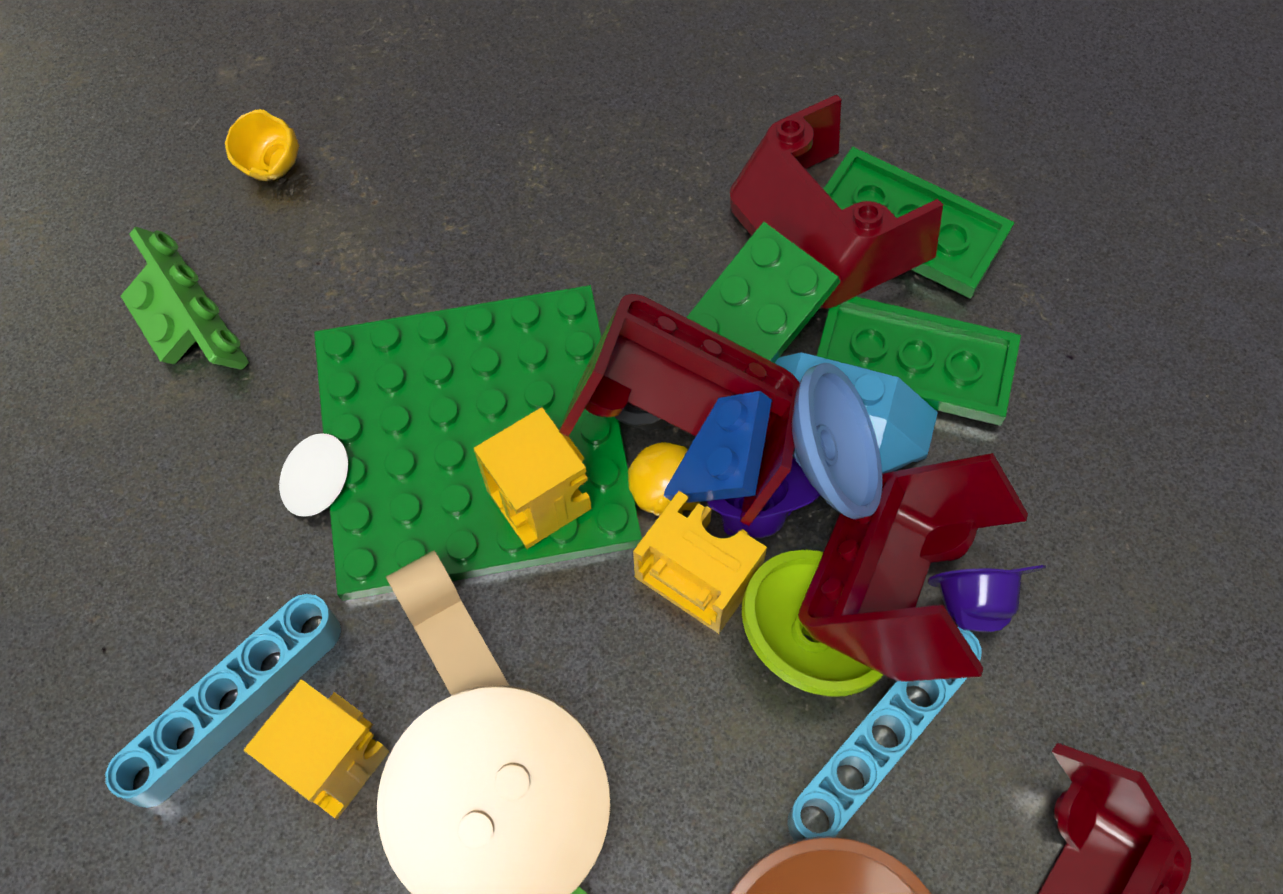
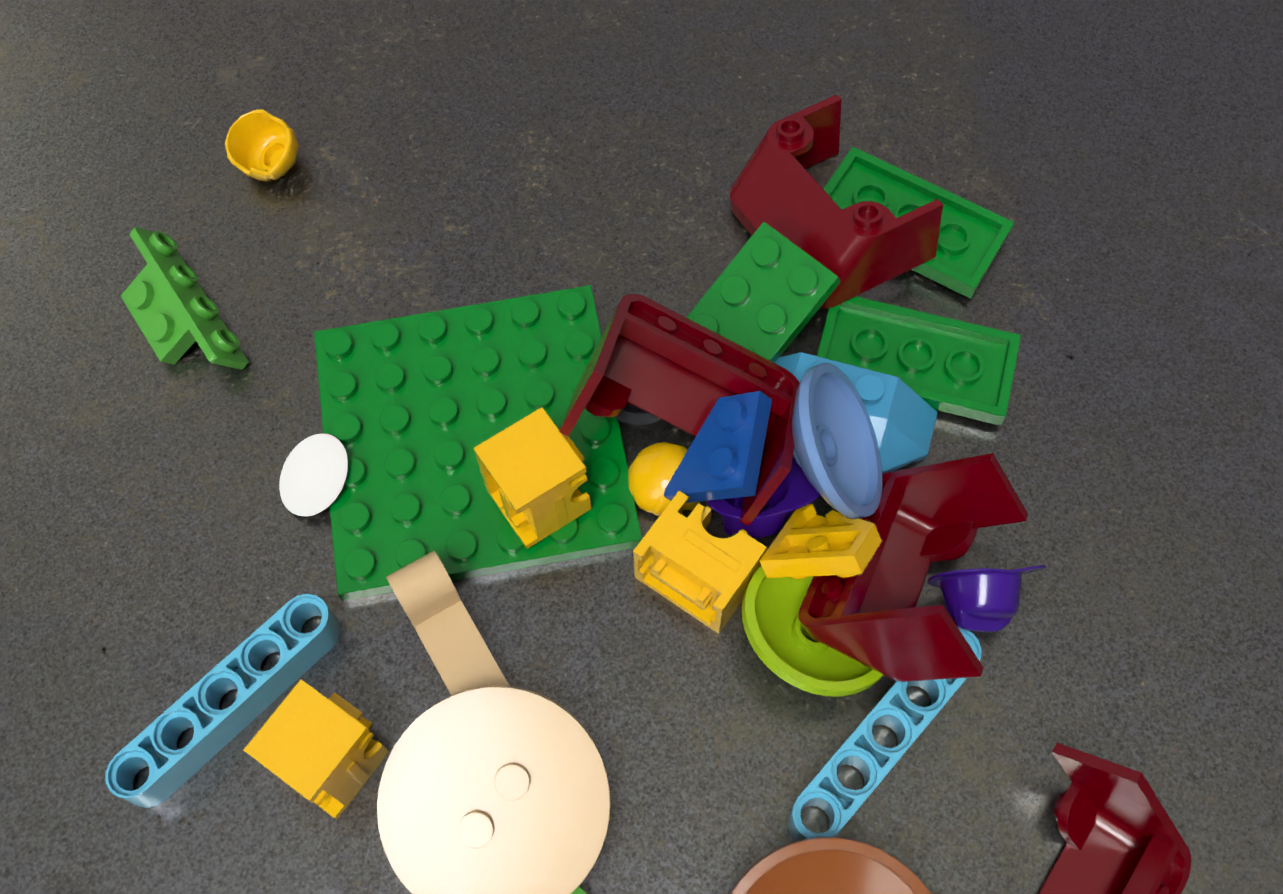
(820, 546): none -> yellow wing

